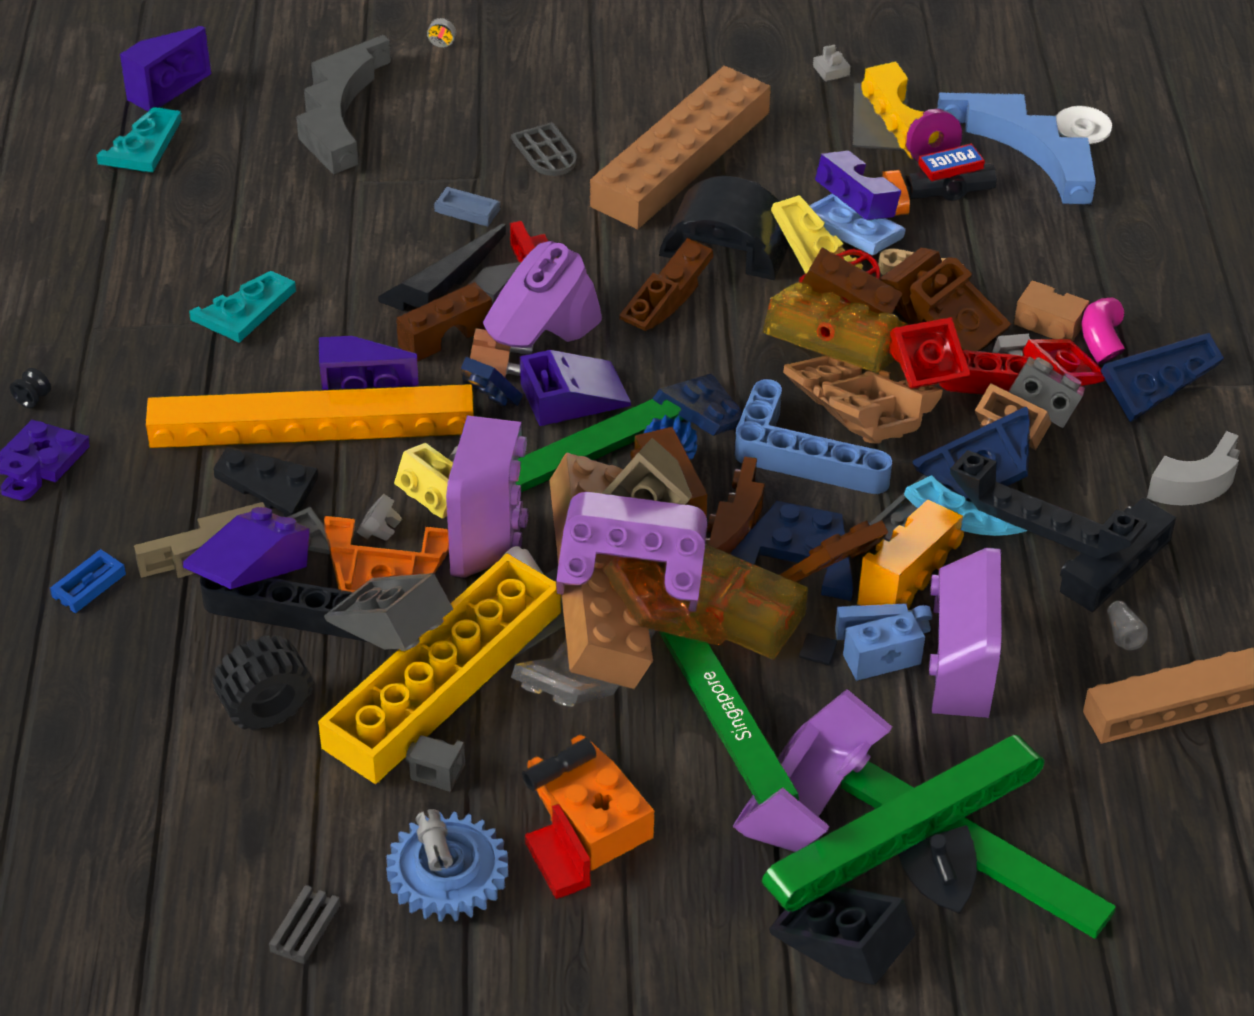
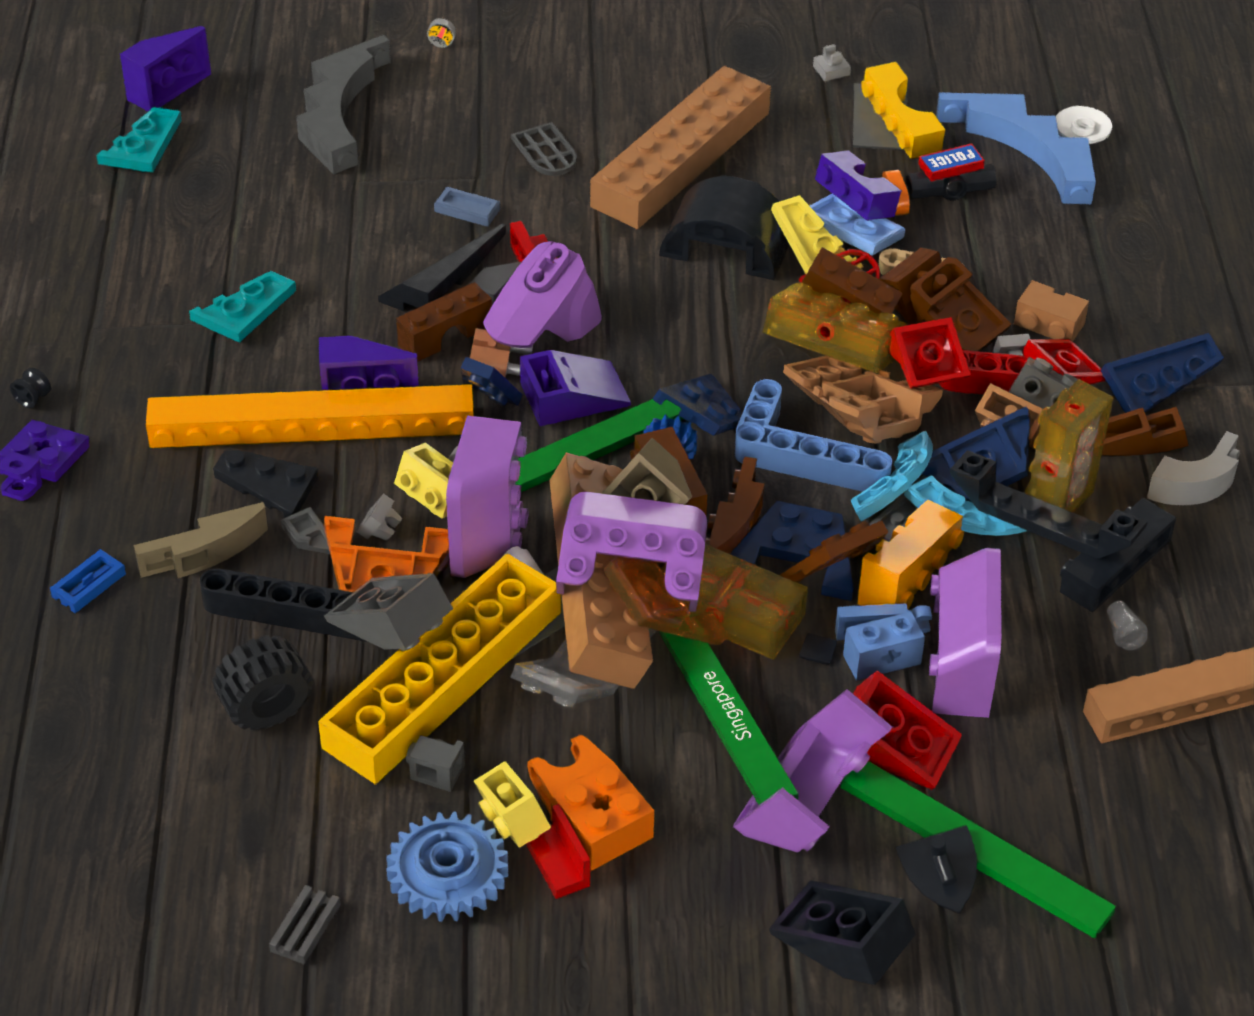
(251, 549): dark purple slope -> none
(433, 836): light grey pin -> none
(442, 567): none -> dark brown piece
(511, 805): none -> light yellow brick
(556, 765): black piece -> none
(670, 289): reddish brown slope -> none
(901, 823): green beam -> none
(911, 462): none -> medium azure tile
(918, 740): none -> red slope
(933, 120): magenta tile -> none
(1070, 446): none -> clear yellow brick
(1099, 330): dark pink cylinder -> none
(1142, 435): none -> reddish brown slope

